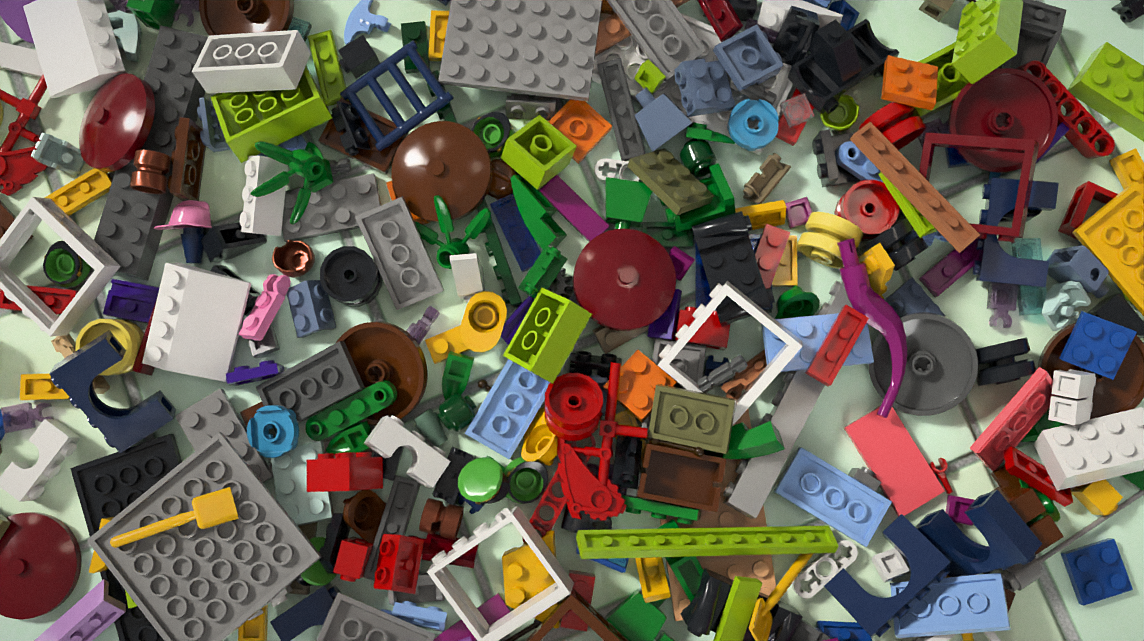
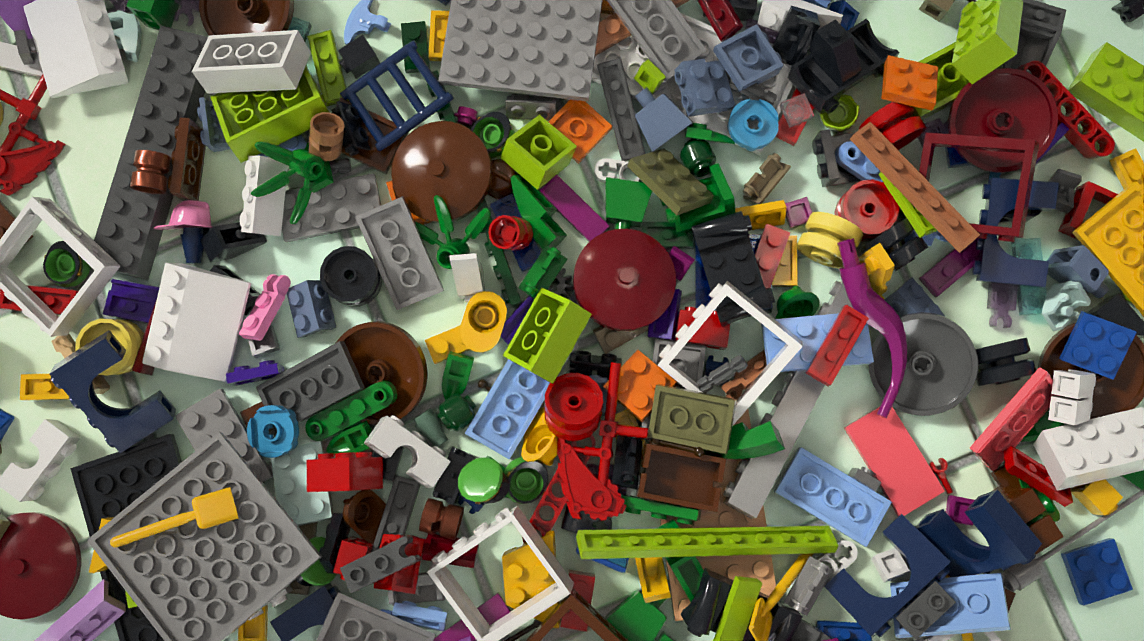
(23, 416): clear purple plate -> none
(25, 47): none -> flat silver plate
(58, 154): light aqua hand -> none
(82, 191): yellow plate -> none
(116, 122): dark red dish -> none
(293, 258): copper hair -> none
(326, 136): none -> medium nougat wheel
(378, 564): none -> dark grey plate
(422, 327): clear purple plate -> none
(466, 115): none -> dark pink plate
(510, 232): none -> red wheel
(808, 586): none -> light grey hinge
(925, 610): none -> dark grey hinge
(1067, 183): none -> dark grey bracket

